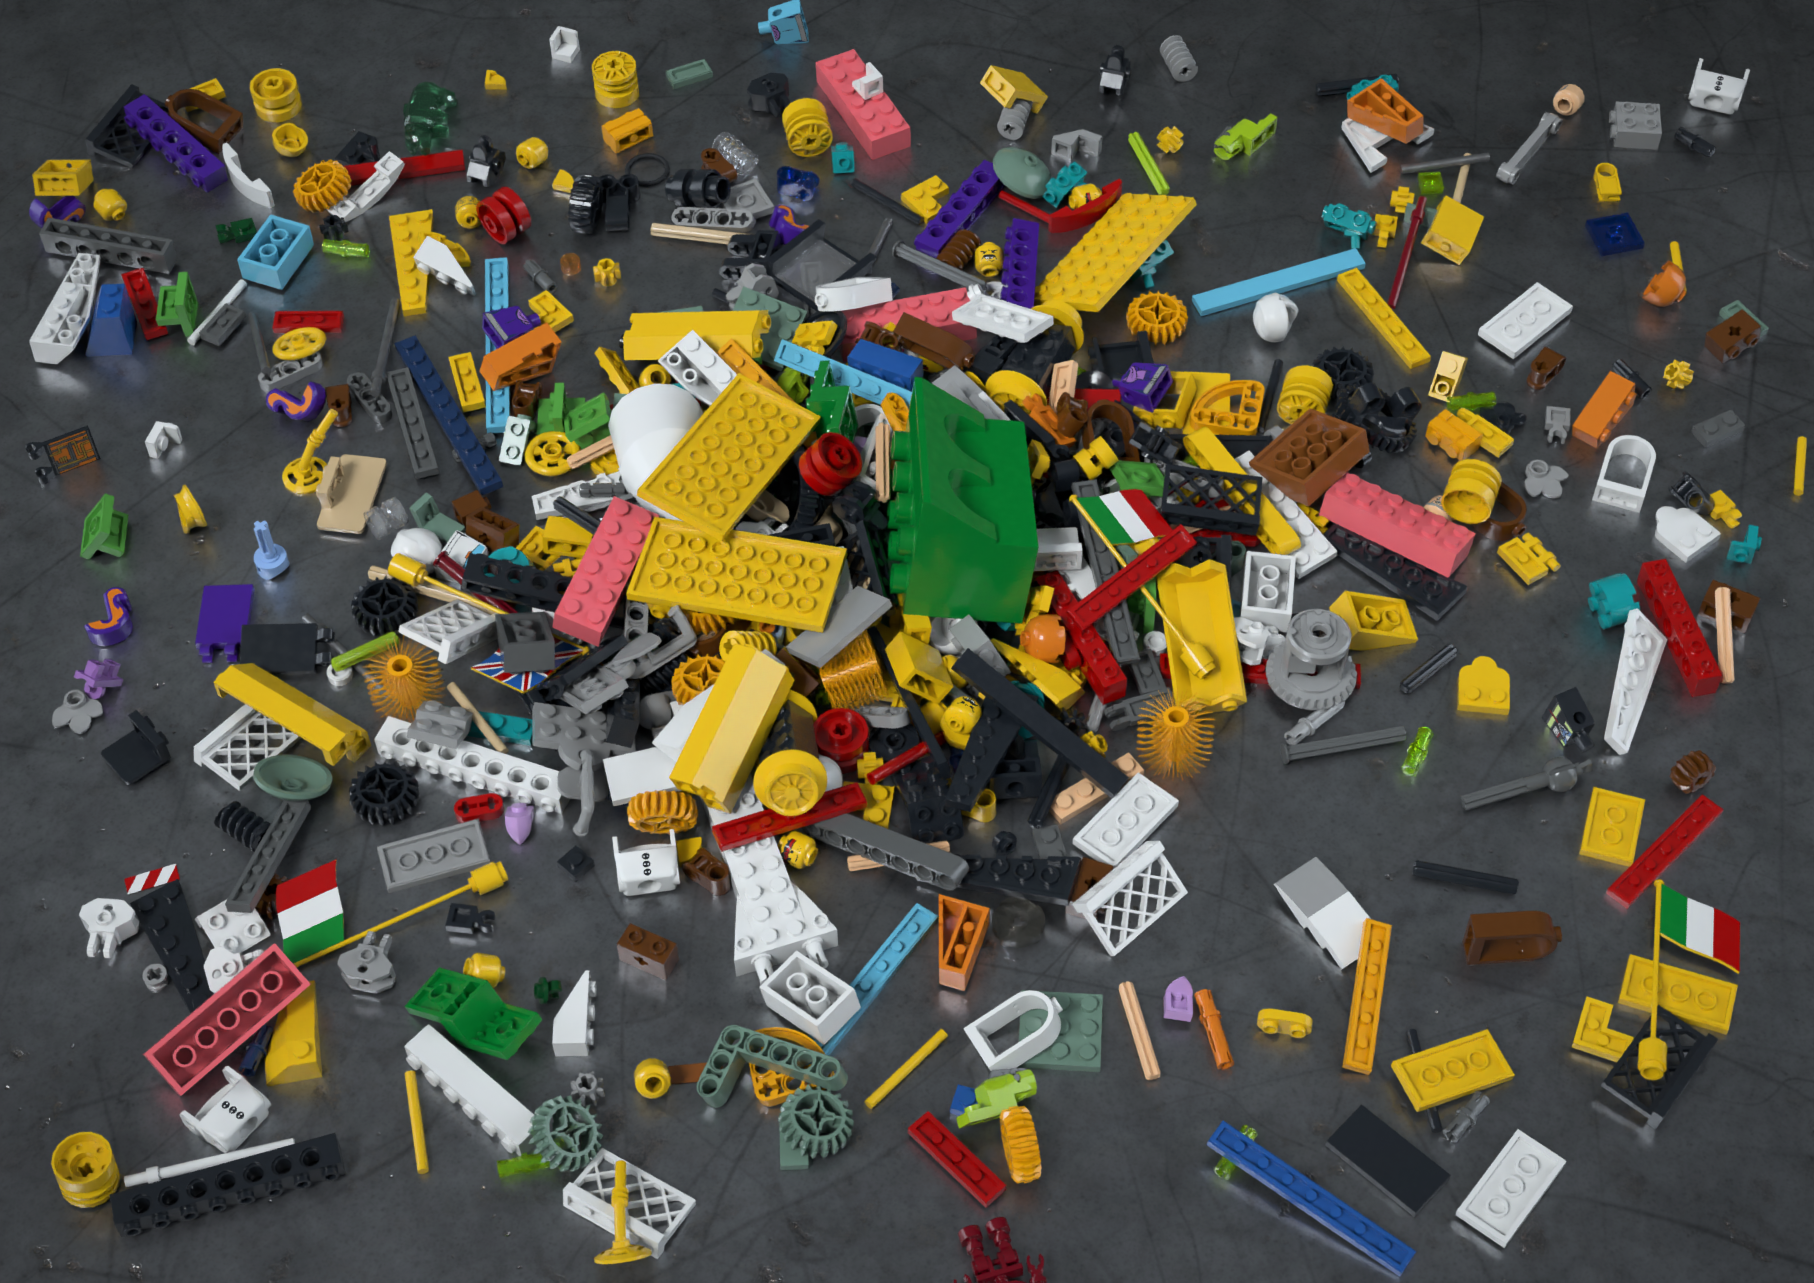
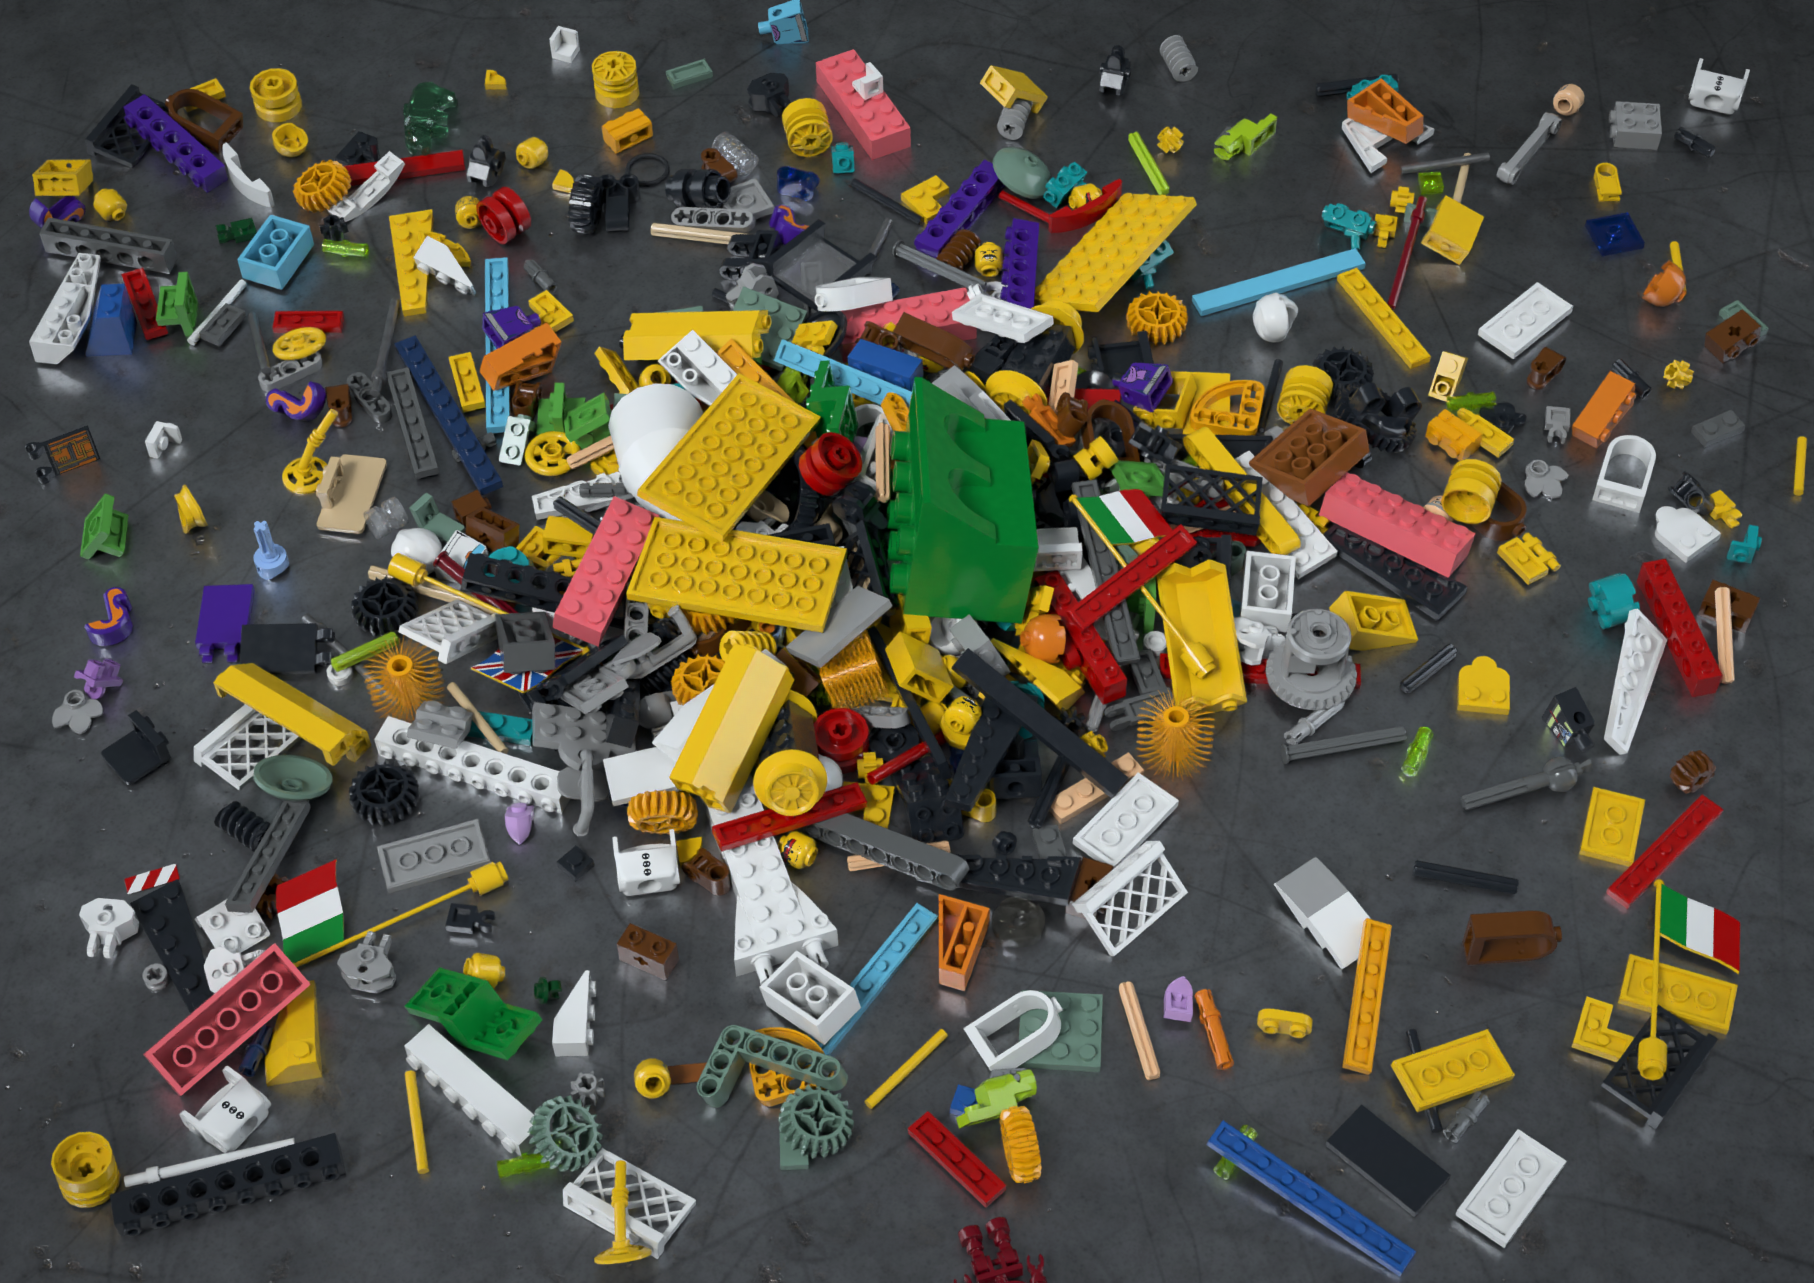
(479, 808): red beam -> none
(570, 269): clear orange bush -> none
(607, 272): yellow gear -> none
(1069, 143): light grey slope -> none

